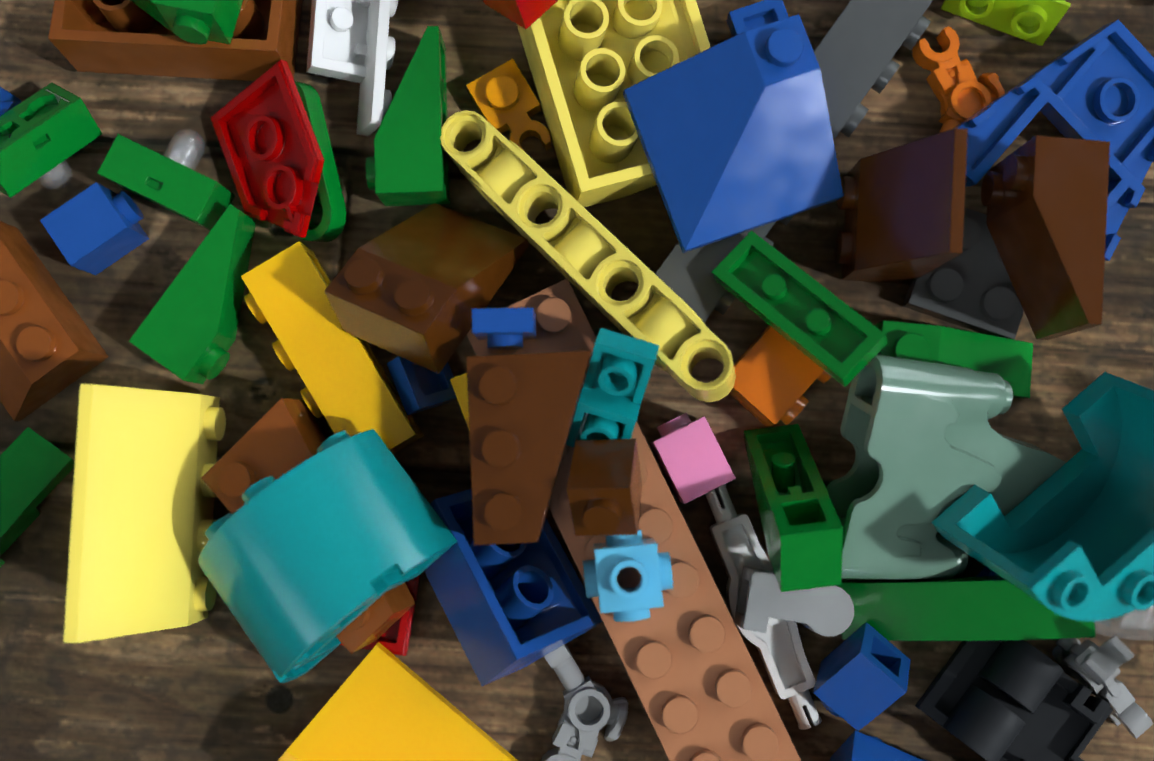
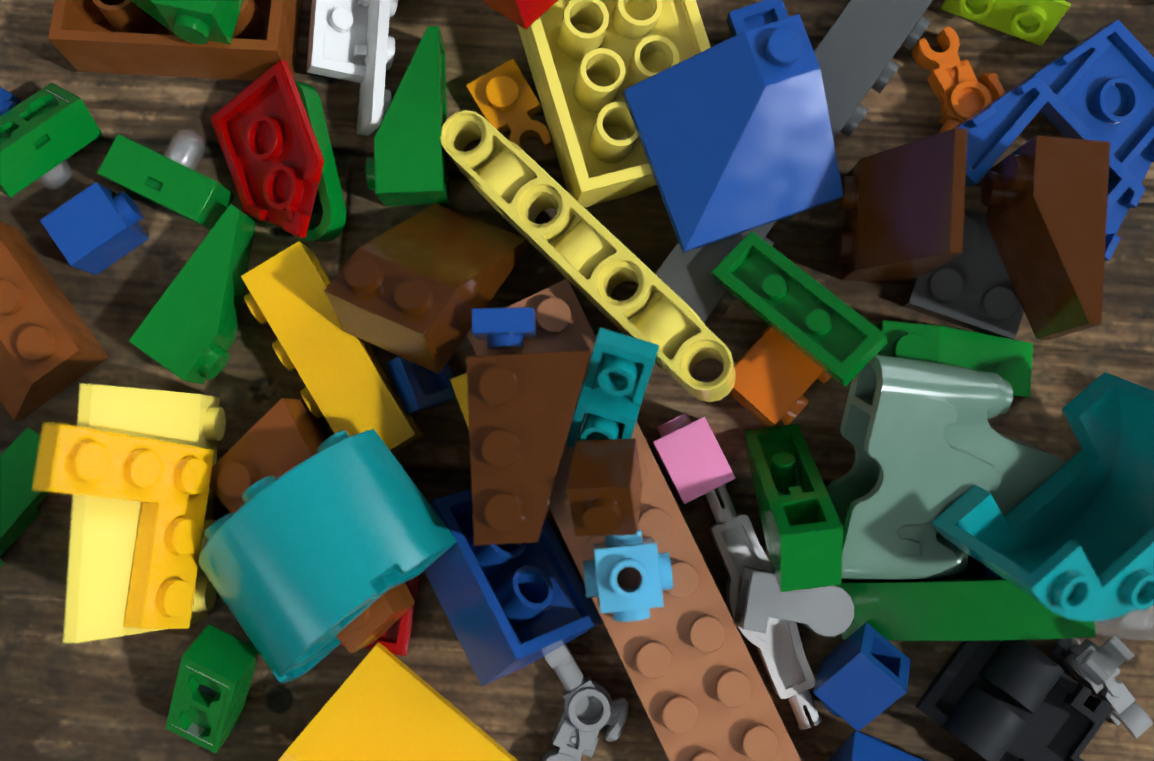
(174, 492): none -> yellow plate
(211, 688): none -> green piece

